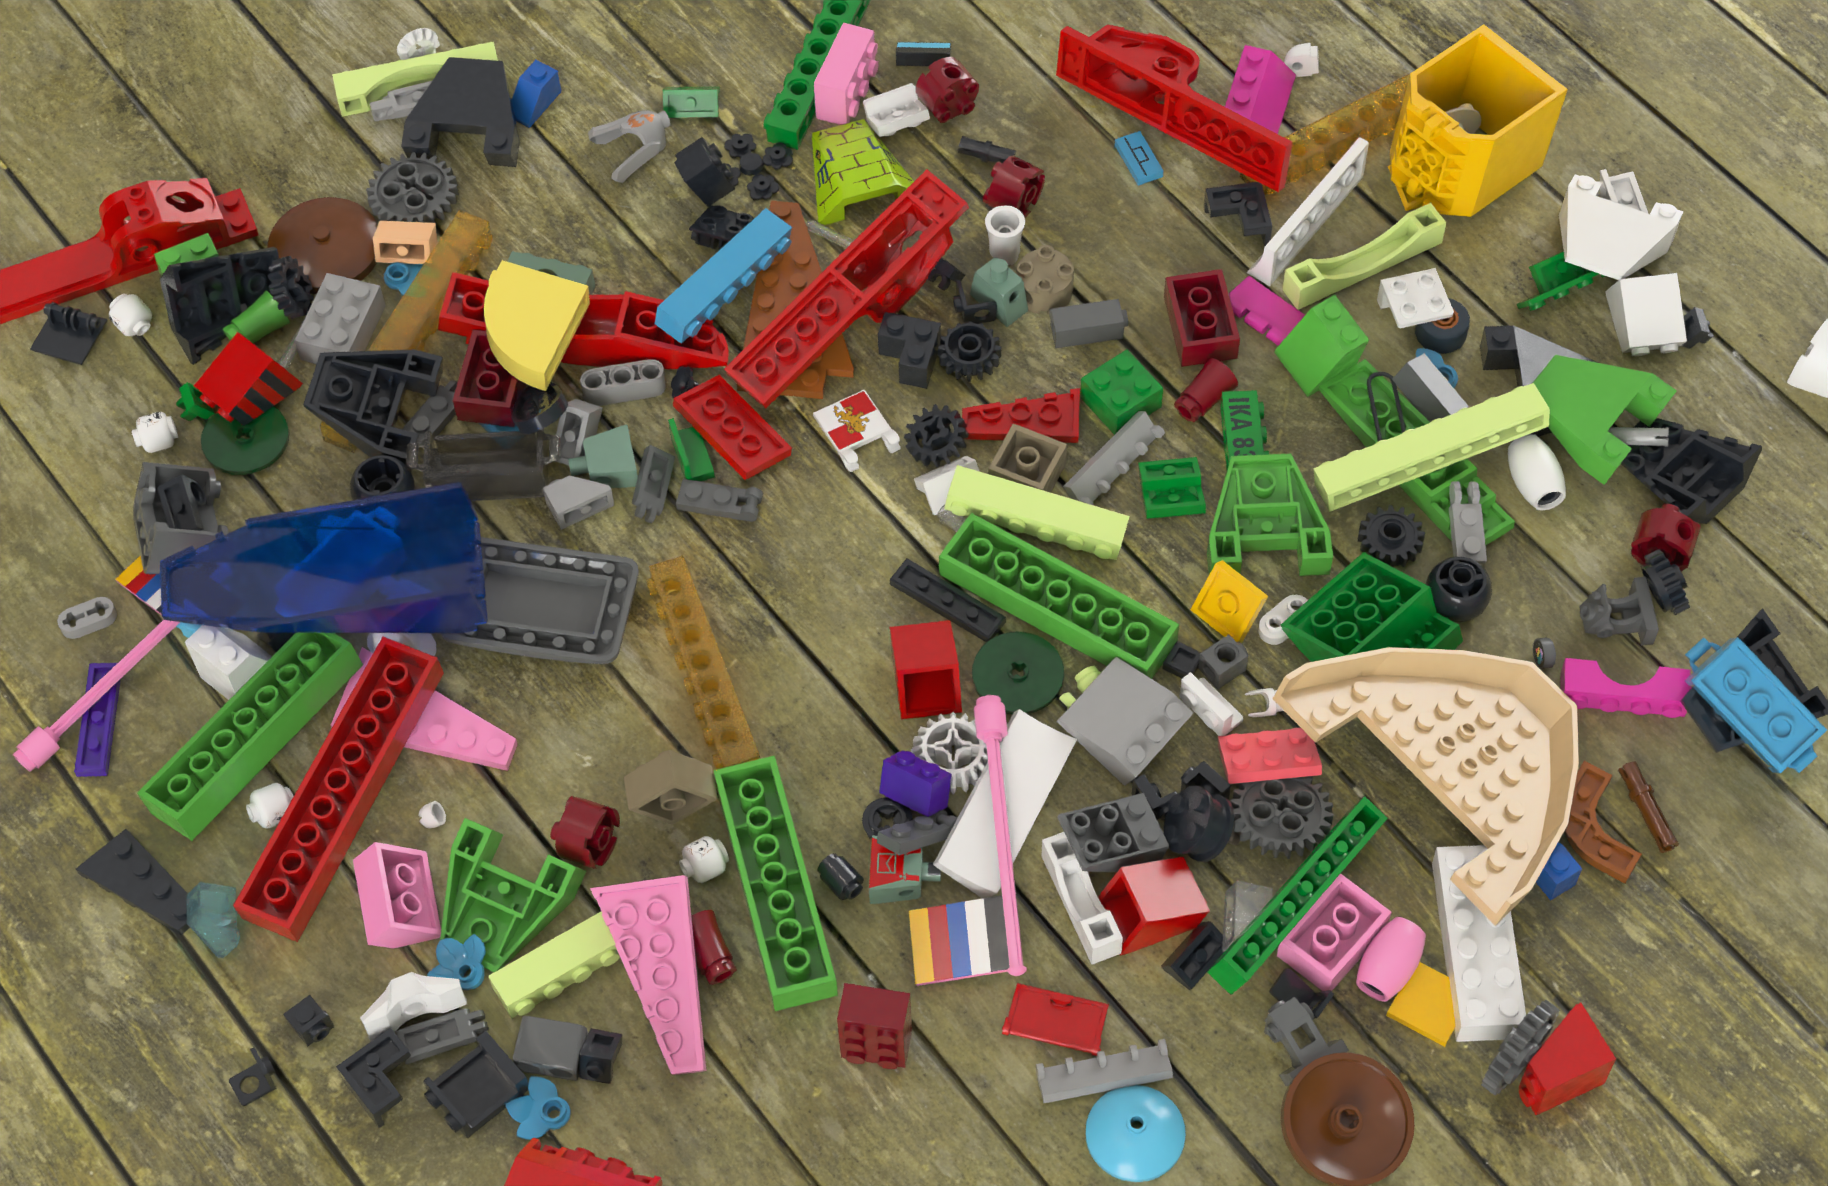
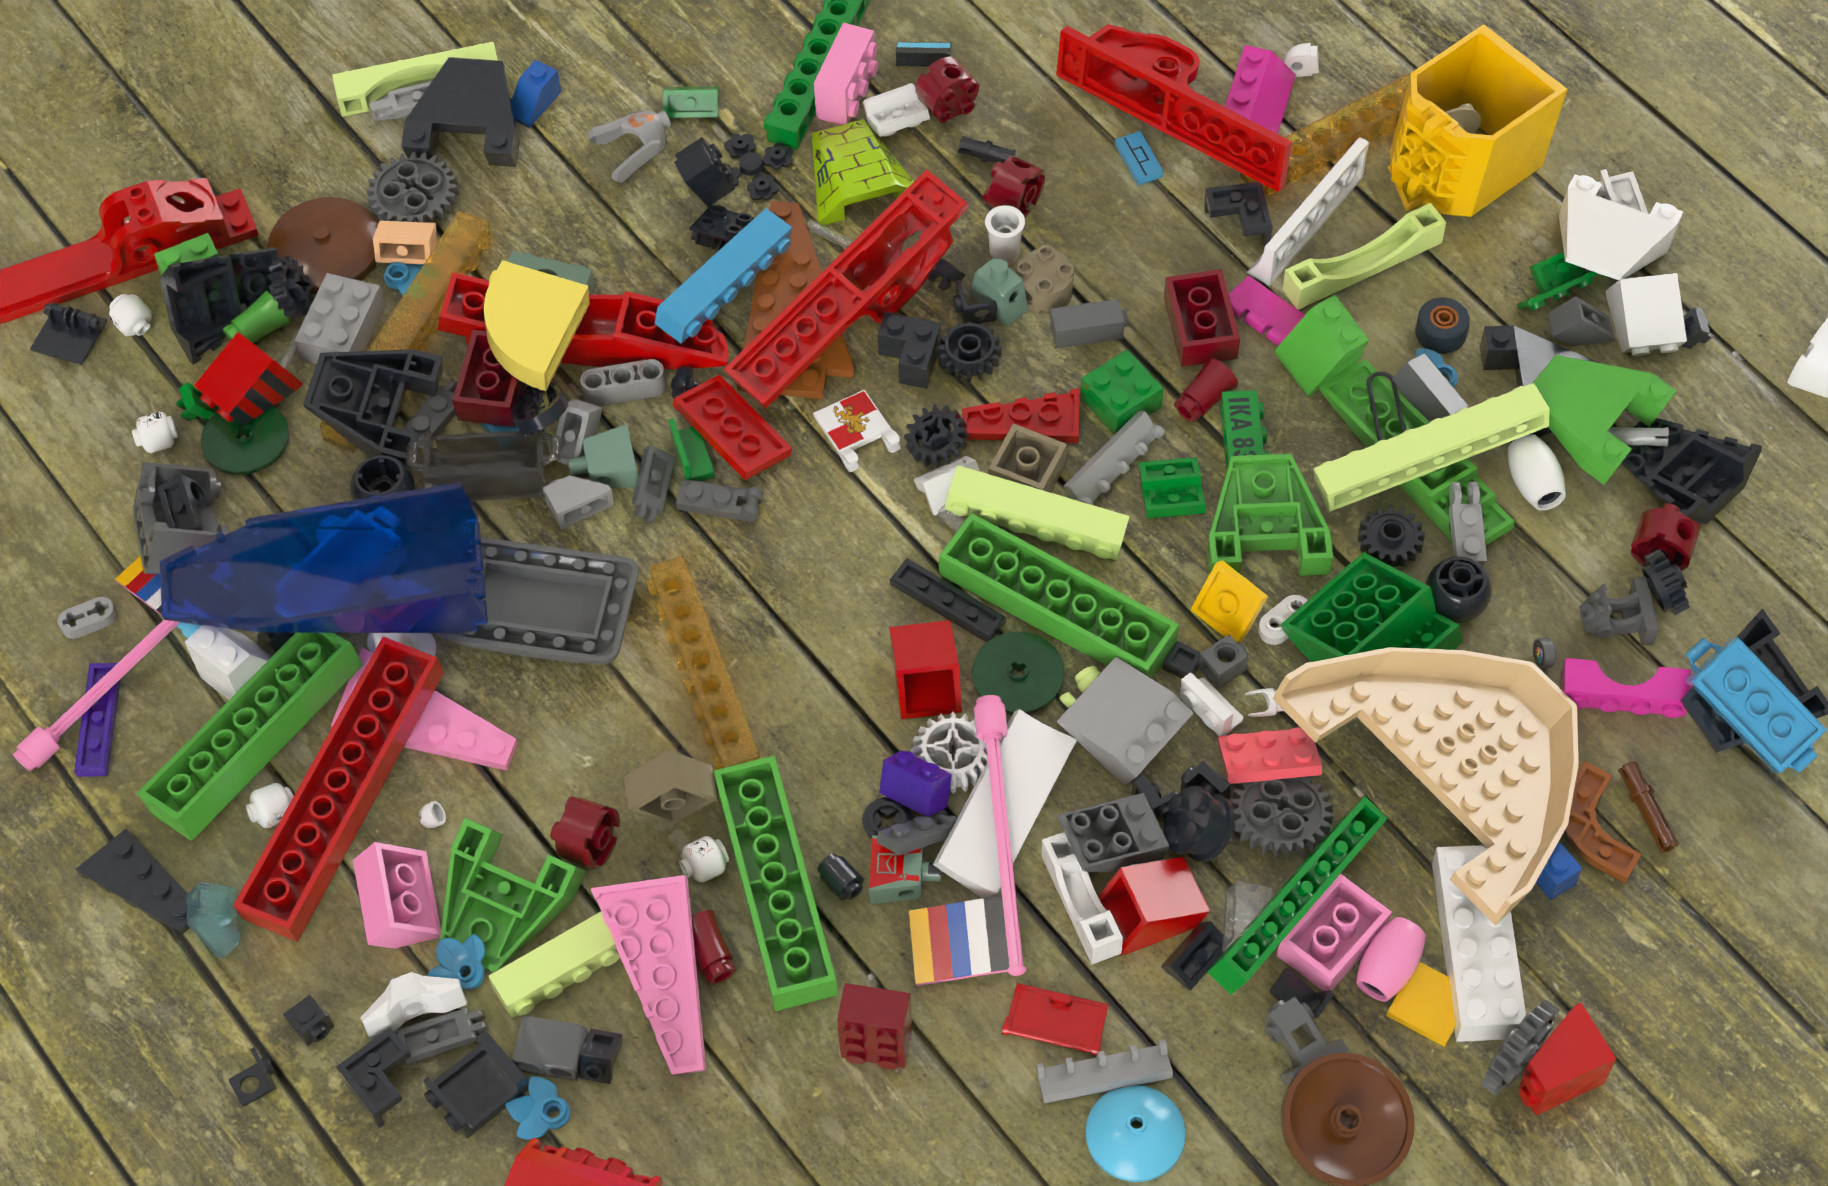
(423, 37): white gear -> none
(1415, 298): white bracket -> none
(1580, 324): none -> dark grey slope

